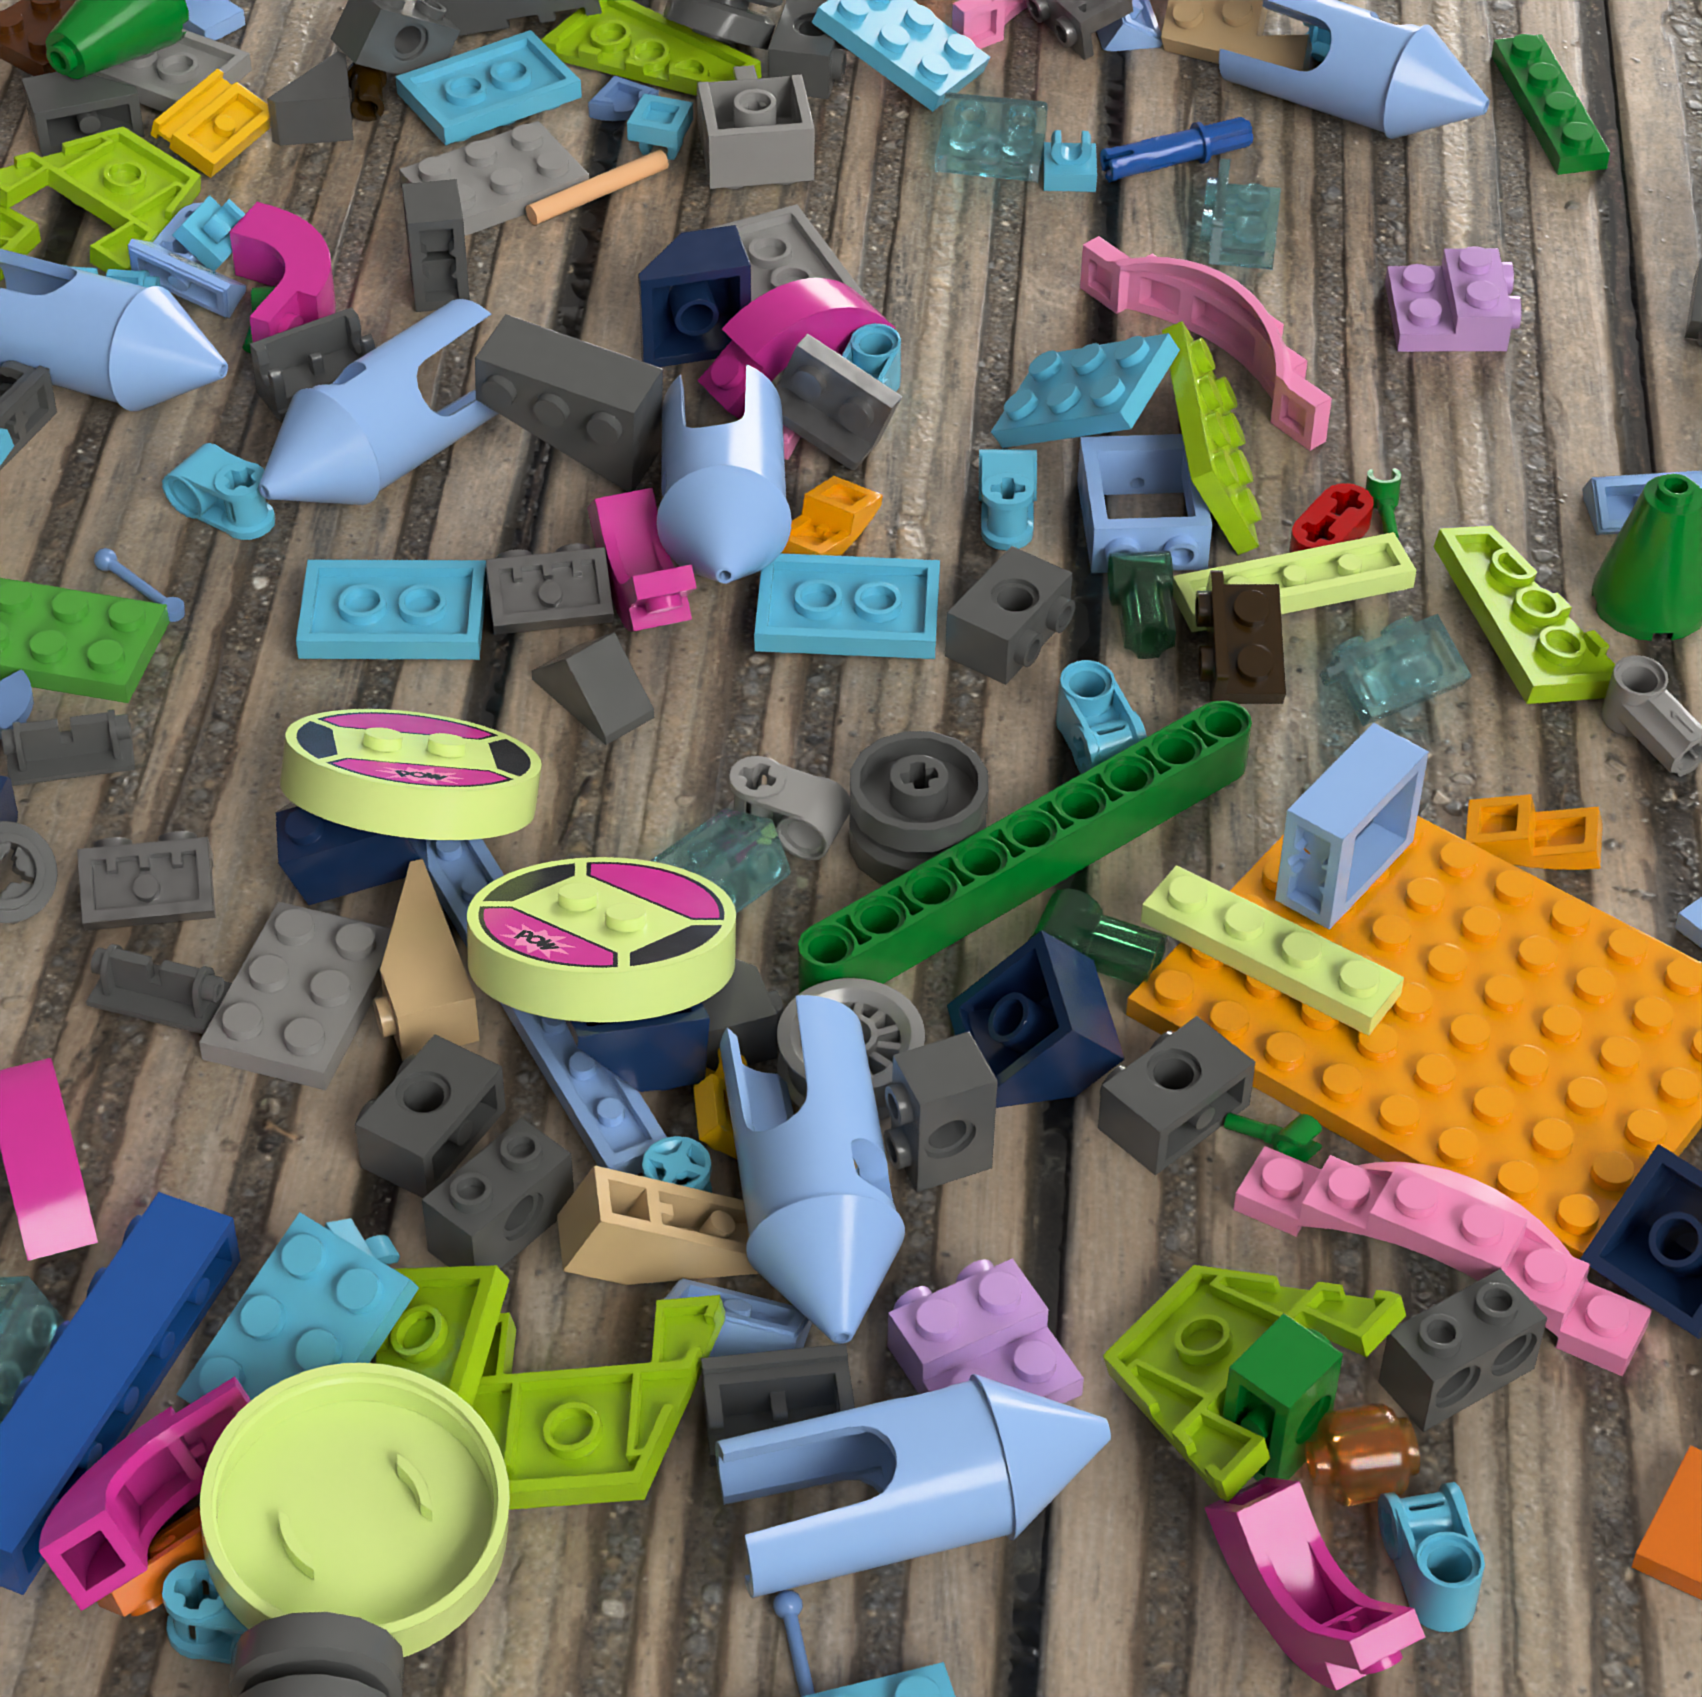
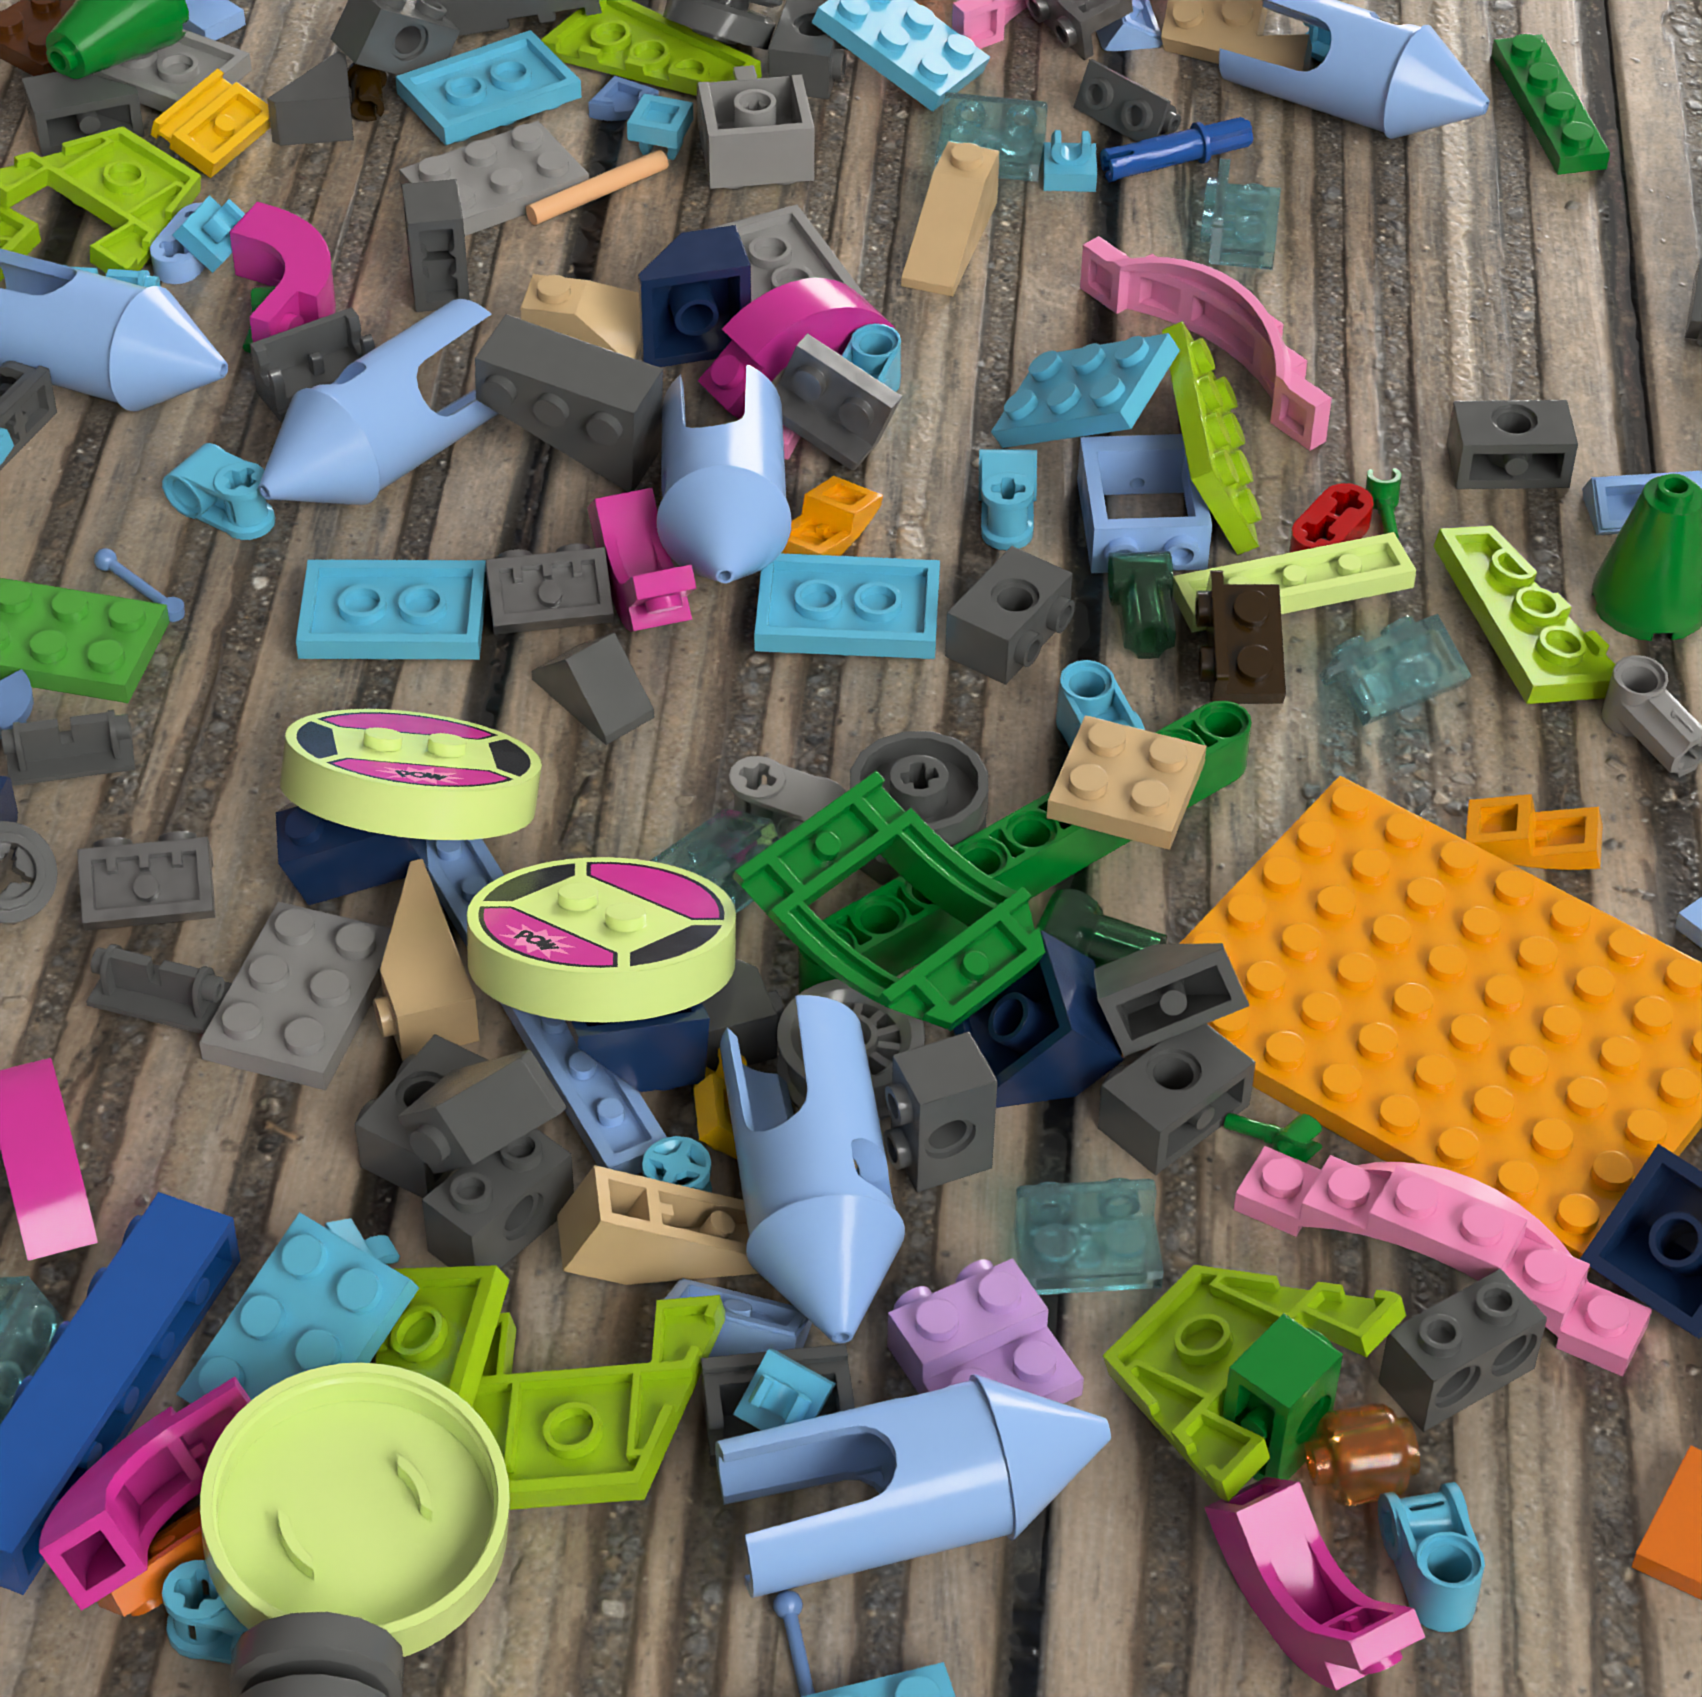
(187, 277): light blue slope -> none
(480, 1111): none -> dark grey slope
(585, 311): none -> tan slope
(782, 1393): none -> medium azure tile
(845, 837): none -> green wedge
(952, 218): none -> tan slope
(1088, 1236): none -> clear light blue bracket
(1124, 104): none -> dark grey hinge
(1126, 782): none -> tan plate
(1167, 992): none -> dark grey slope
(1272, 950): yellowish green plate -> none
(1351, 824): light blue window -> none
(1454, 304): lavender plate -> none
(1511, 444): none -> dark grey brick

